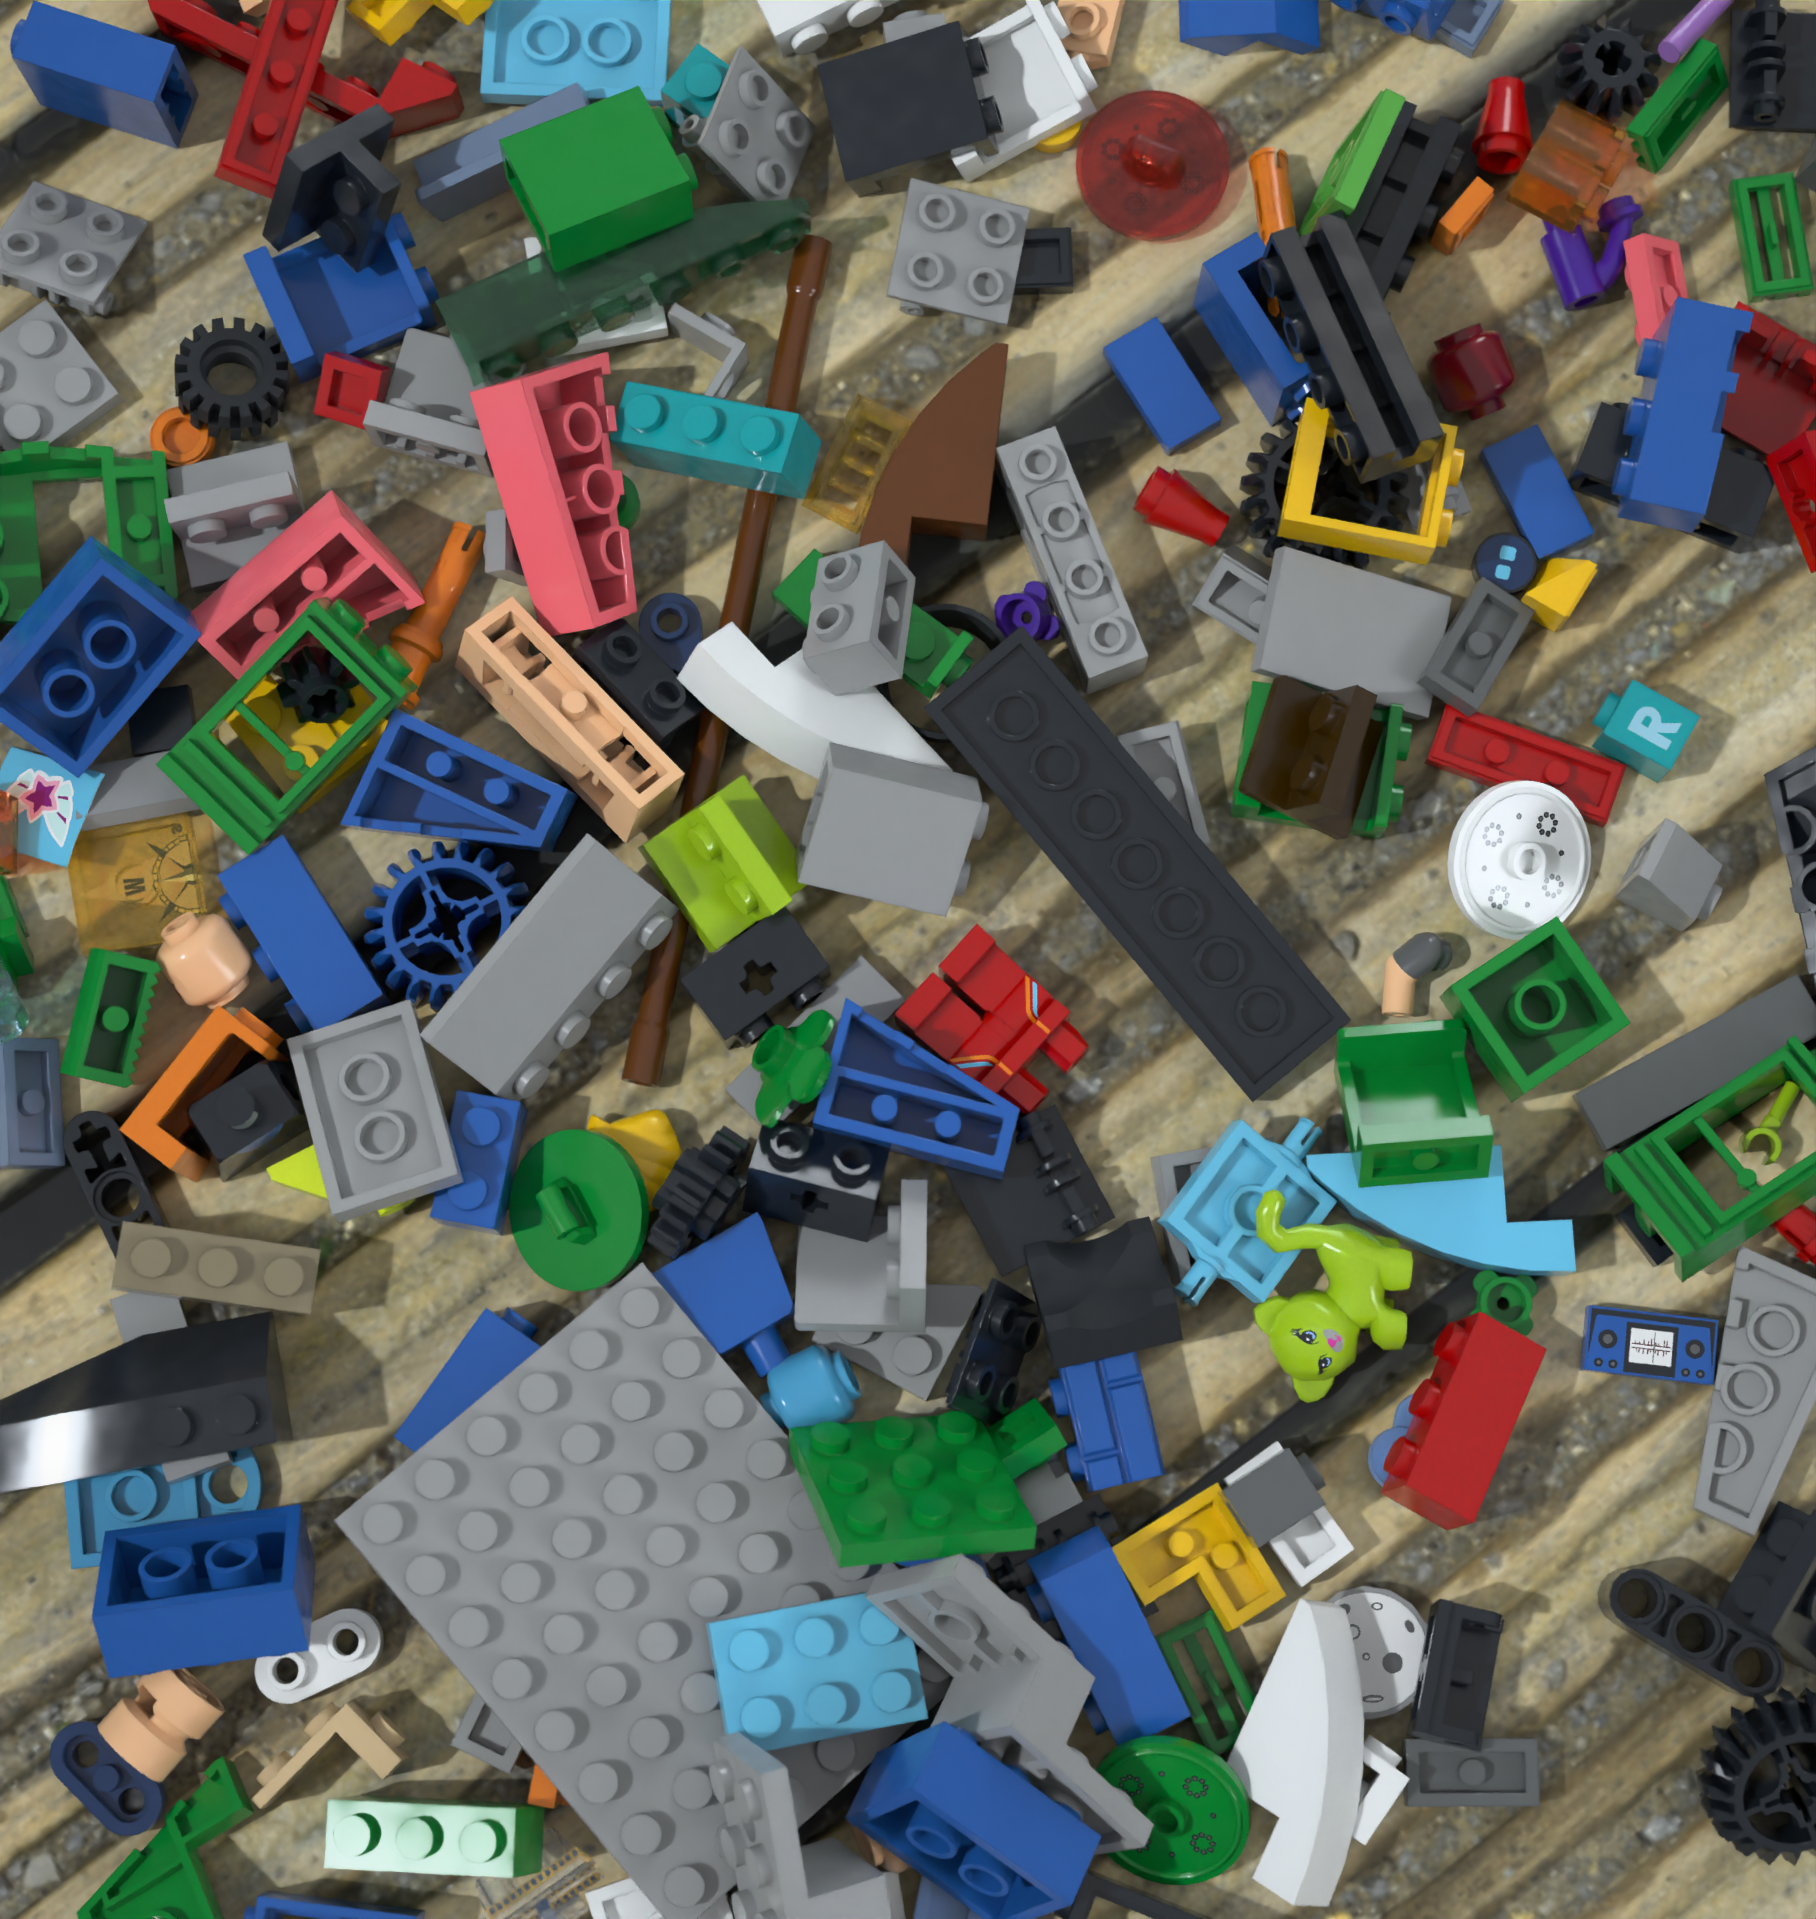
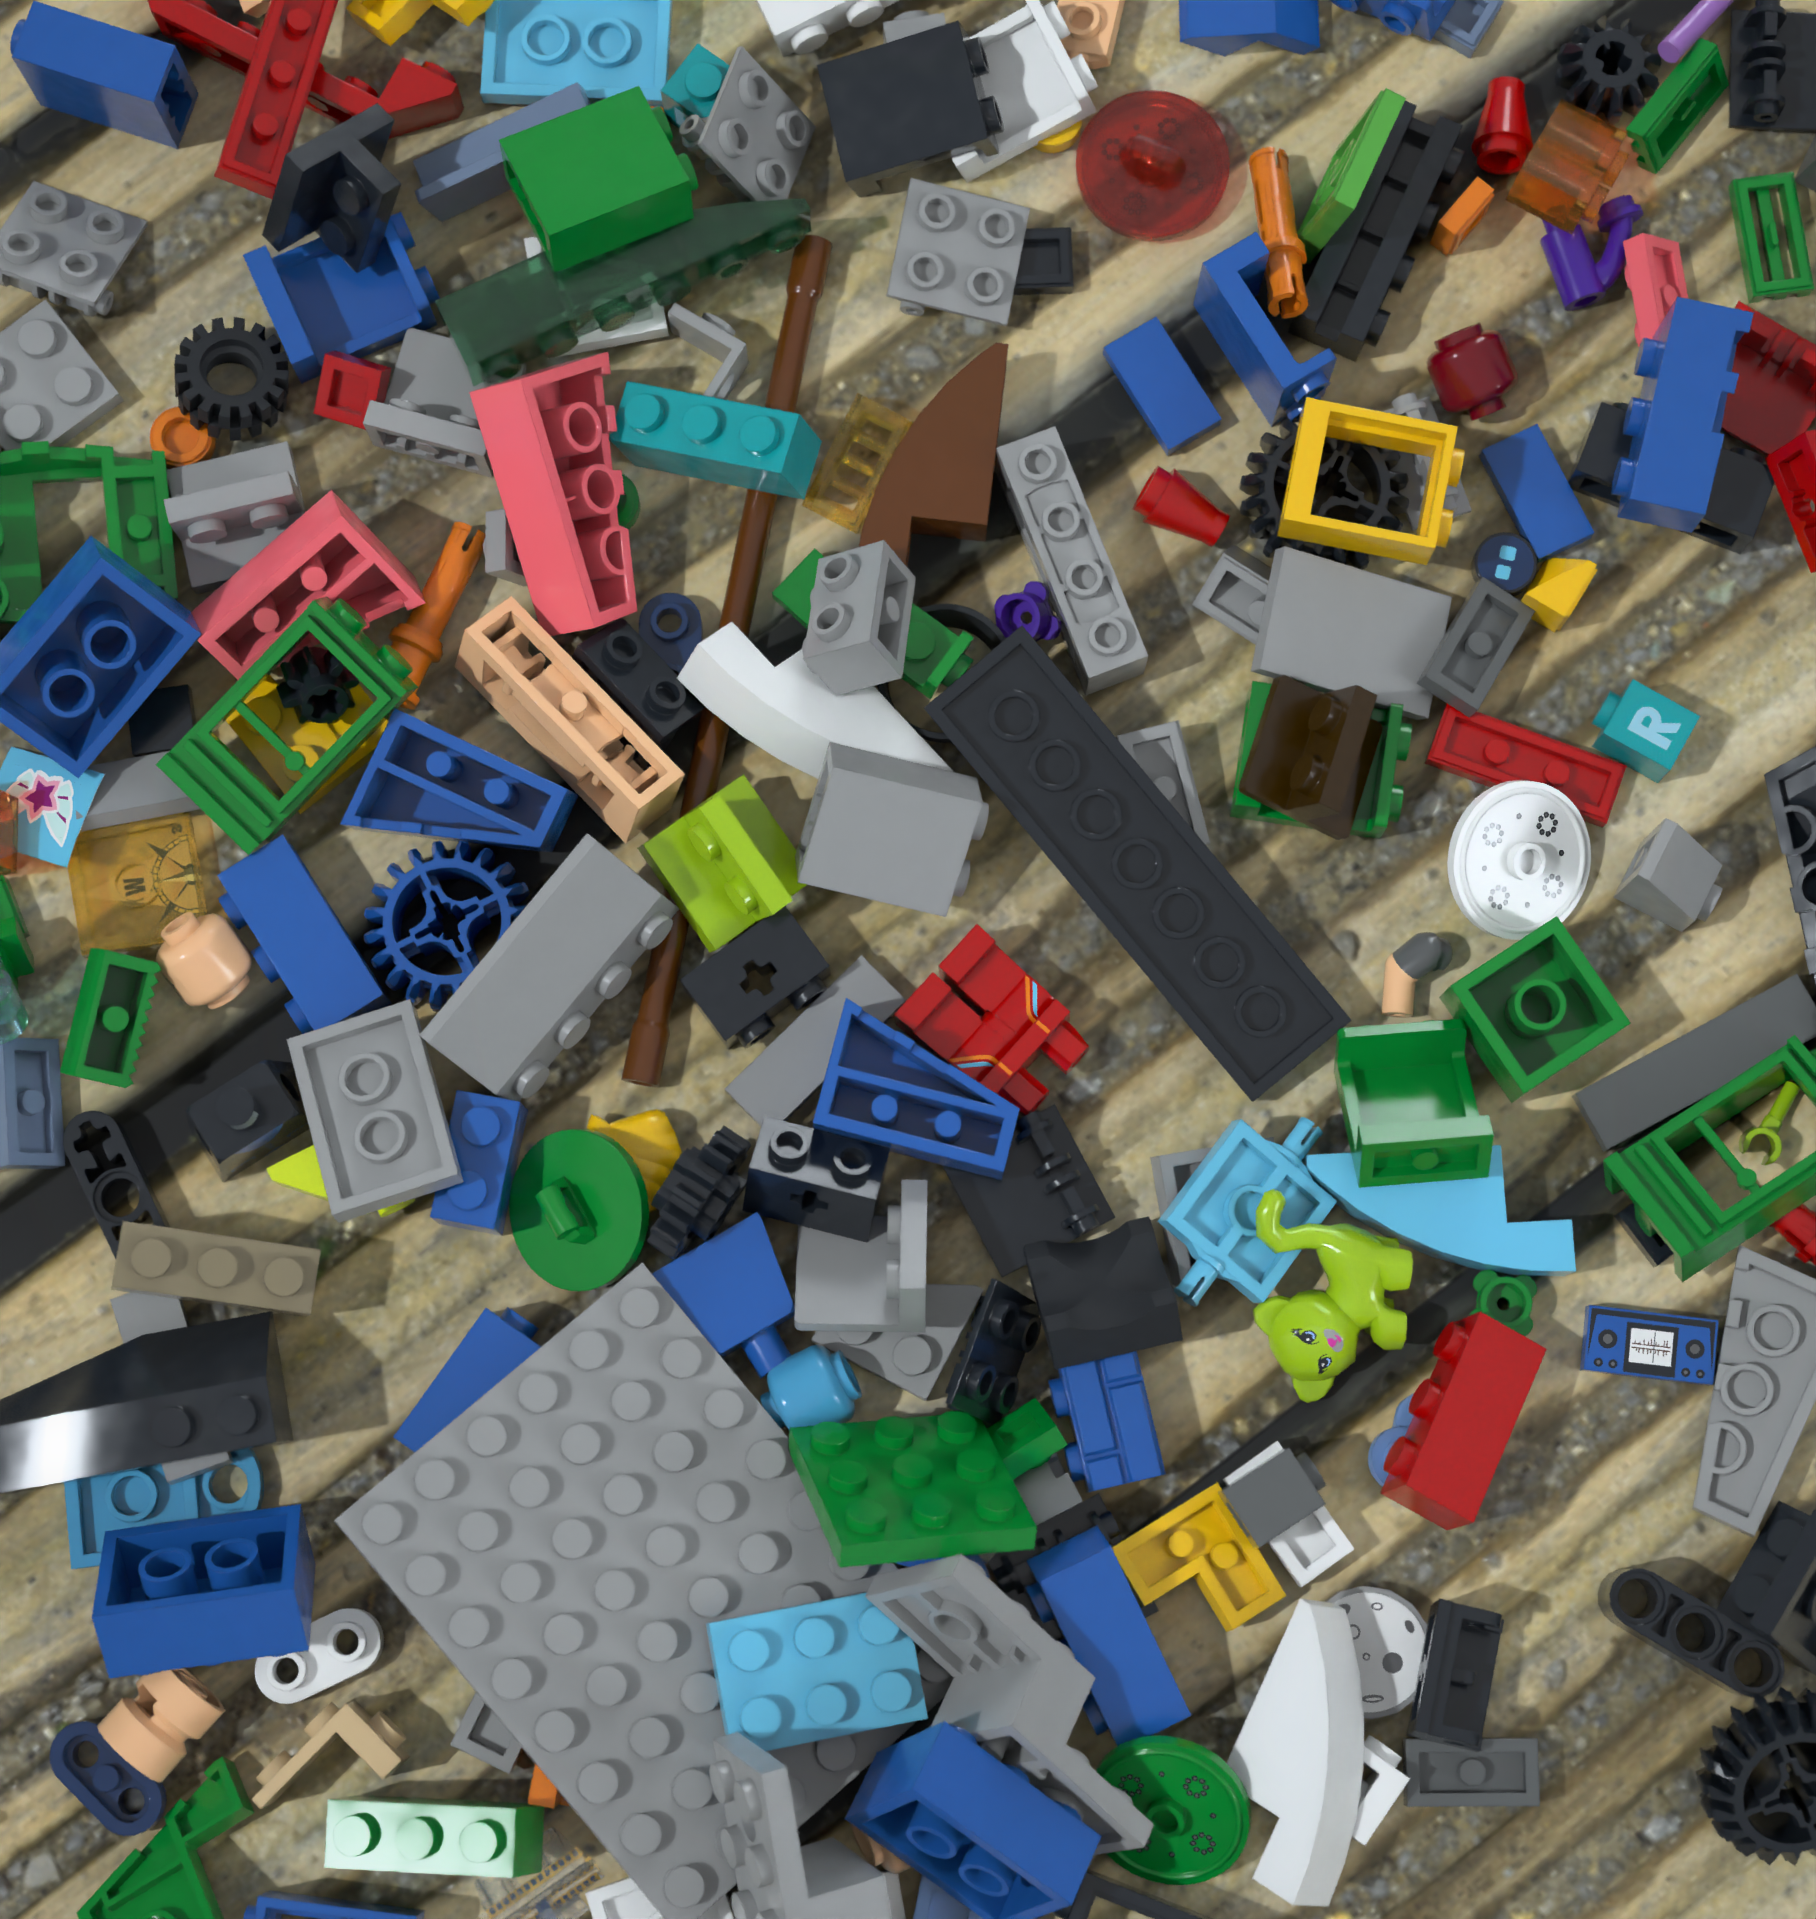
(198, 1070): orange panel -> none
(792, 1065): green plate -> none
(1186, 1632): green tile -> none
(1350, 348): black brick -> none

